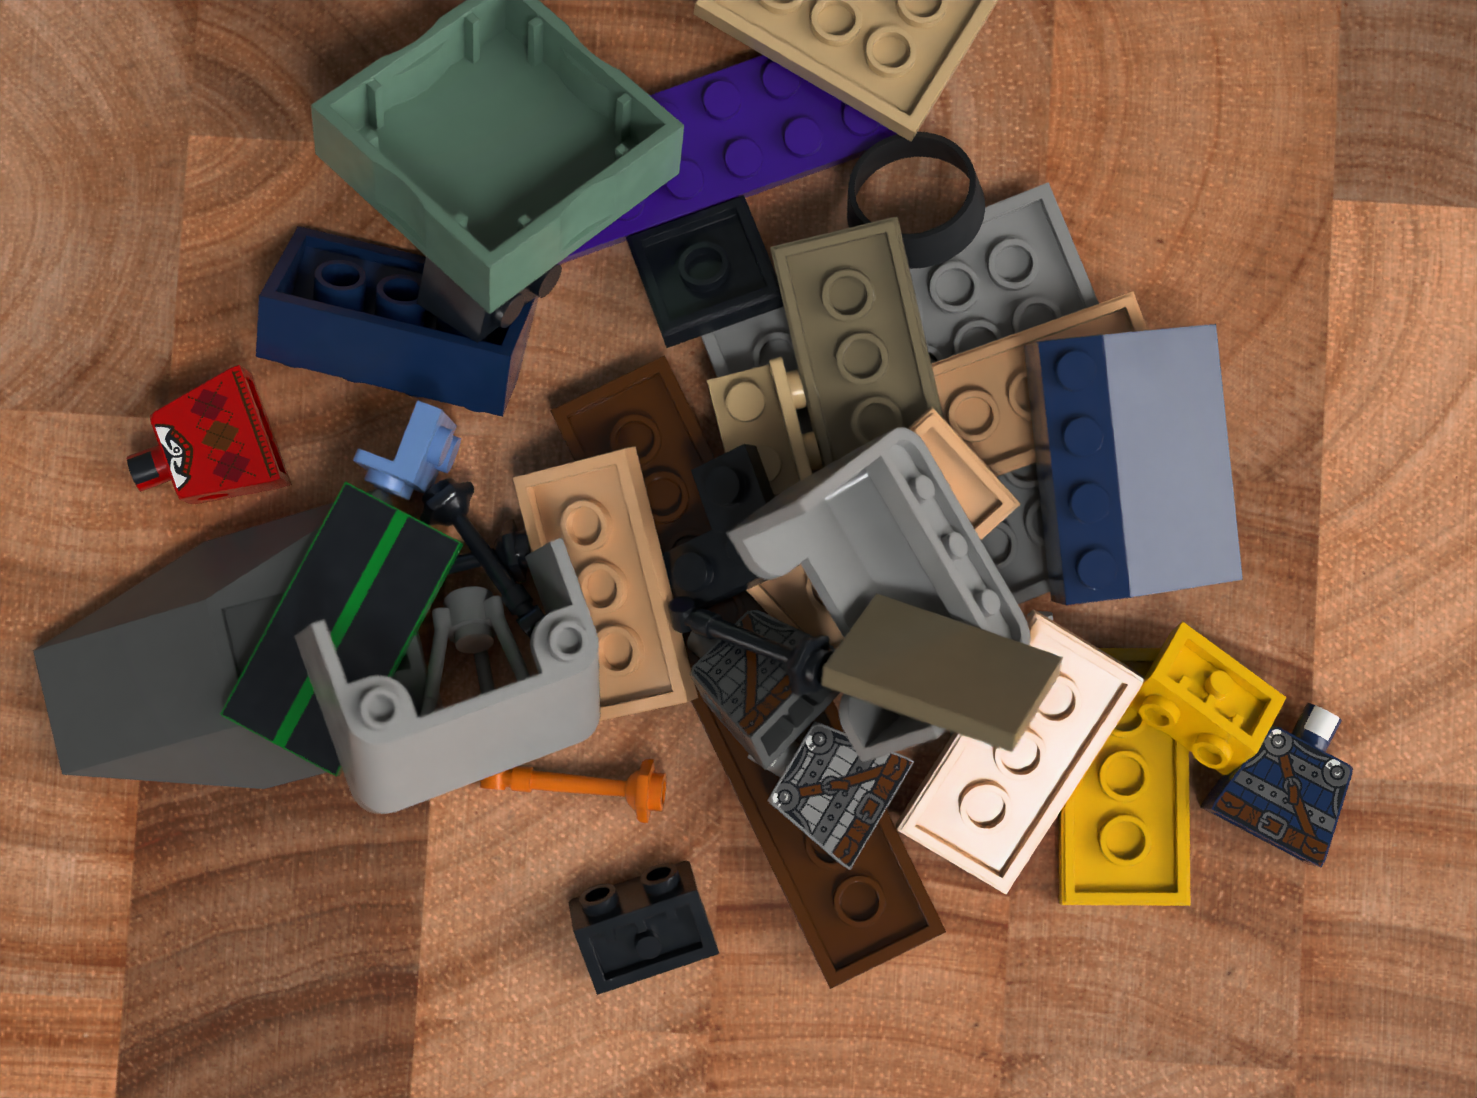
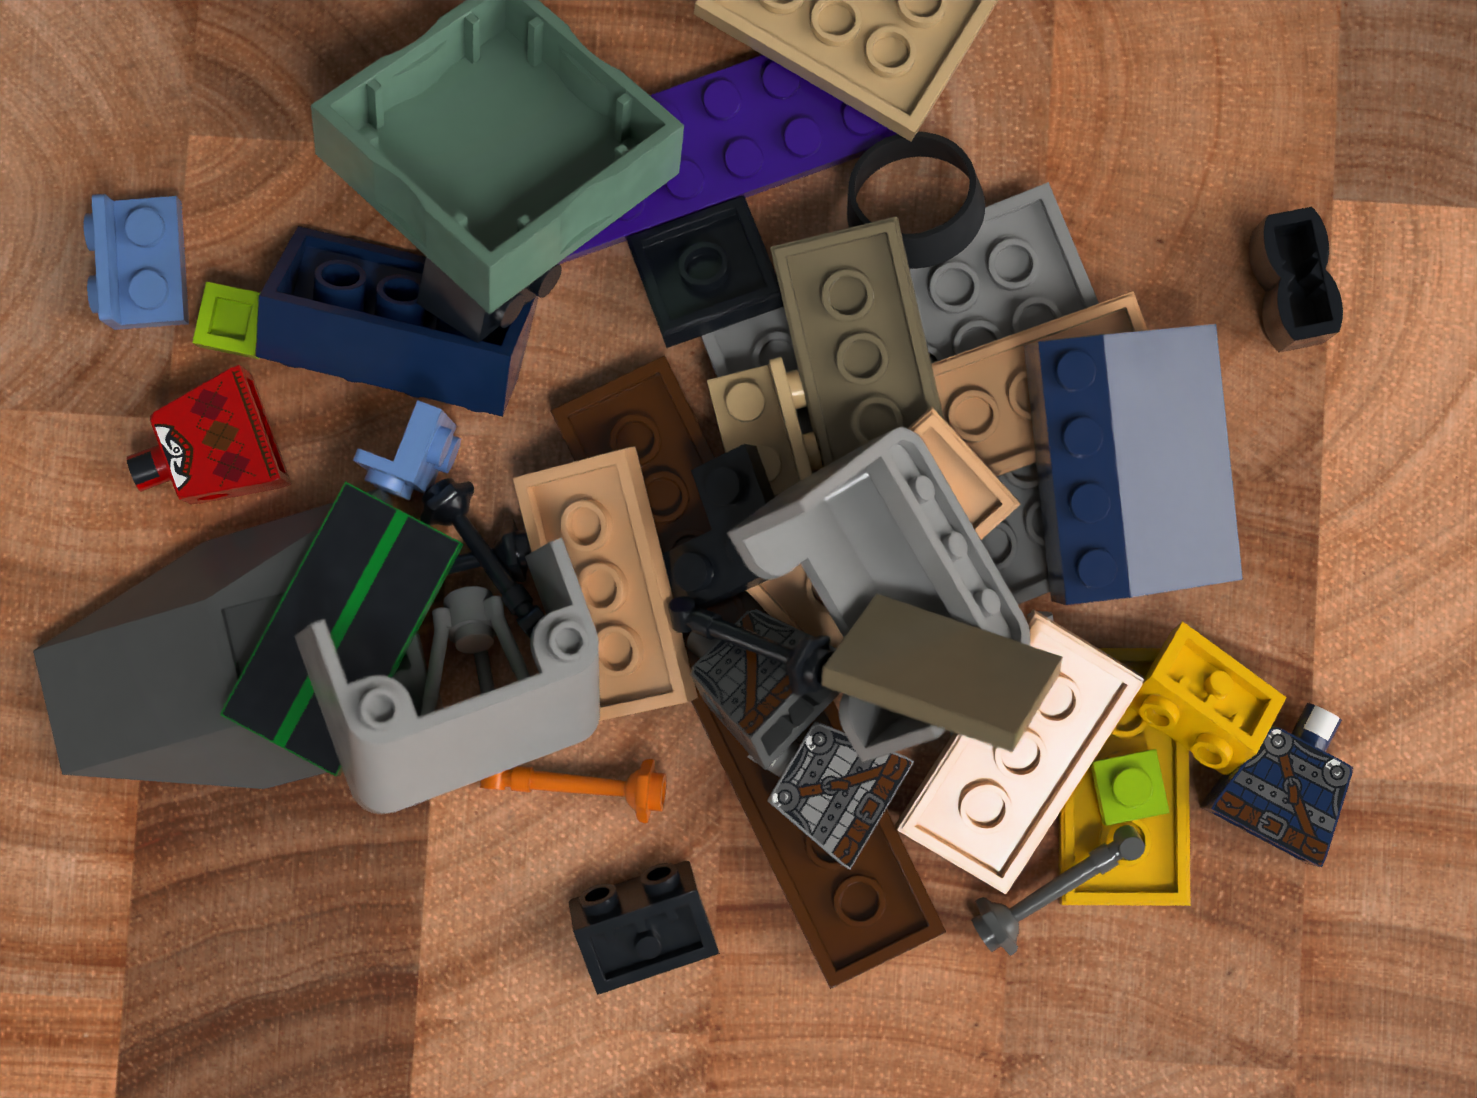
(137, 262): none -> medium blue bracket
(228, 320): none -> lime plate
(999, 924): none -> dark grey piece
(1129, 787): none -> lime plate
(1290, 264): none -> black brick

